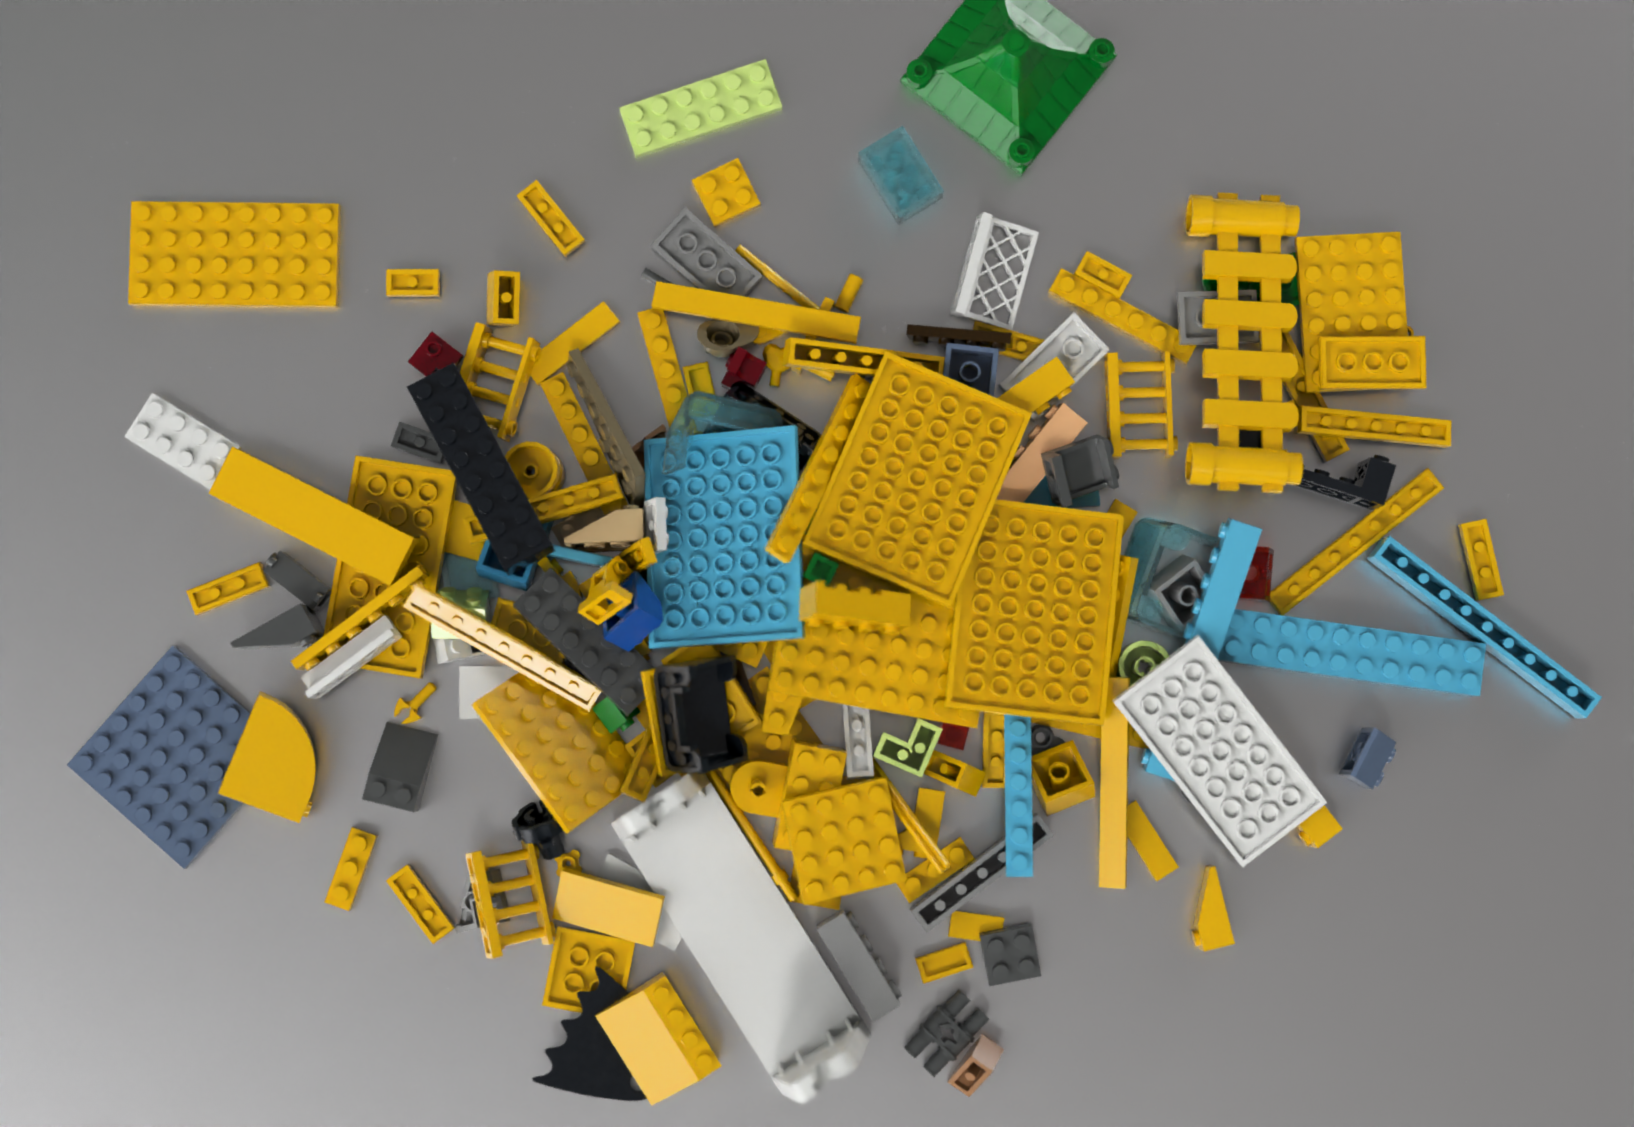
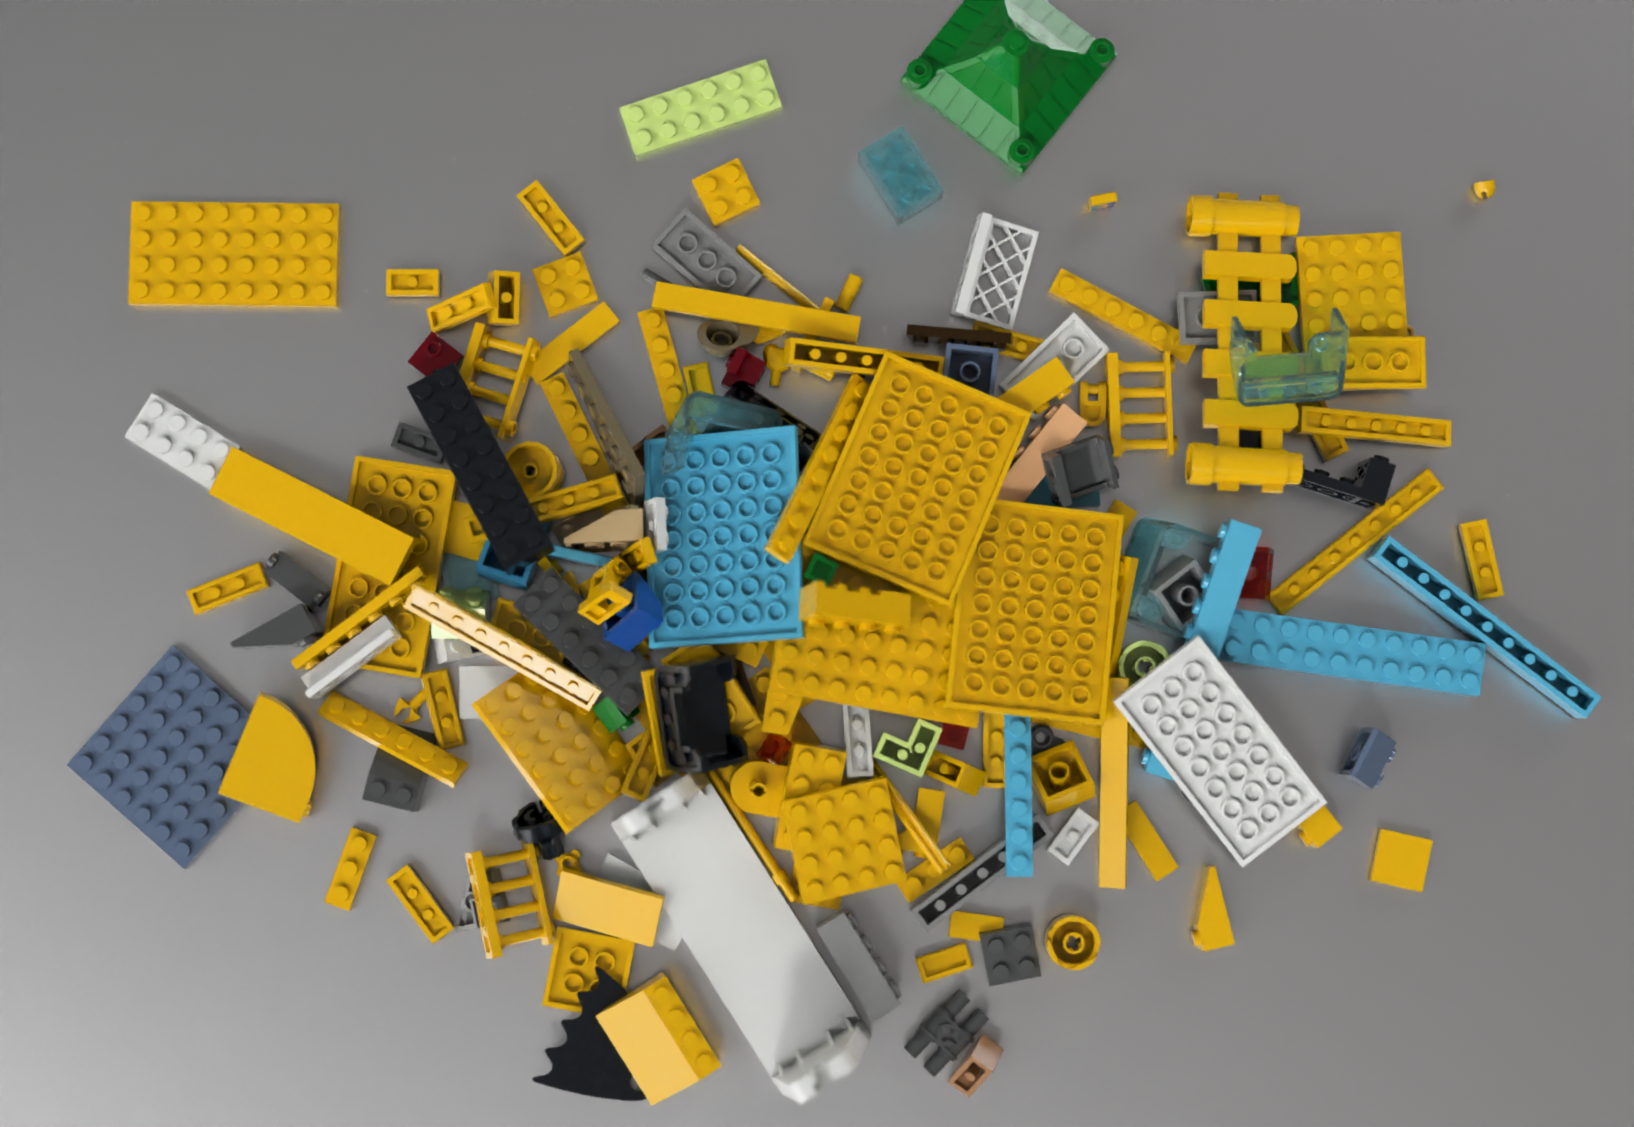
(393, 739): none -> yellow plate
(442, 709): none -> yellow tile
(461, 308): none -> yellow tile
(565, 285): none -> yellow plate
(774, 749): none -> clear red plate
(1072, 836): none -> white plate
(1086, 946): none -> yellow brick
(1092, 411): none -> yellow plate
(1102, 201): none -> yellow tile
(1103, 274): yellow plate -> none
(1290, 376): none -> clear light blue windscreen
(1400, 860): none -> yellow tile
(1485, 186): none -> yellow hinge

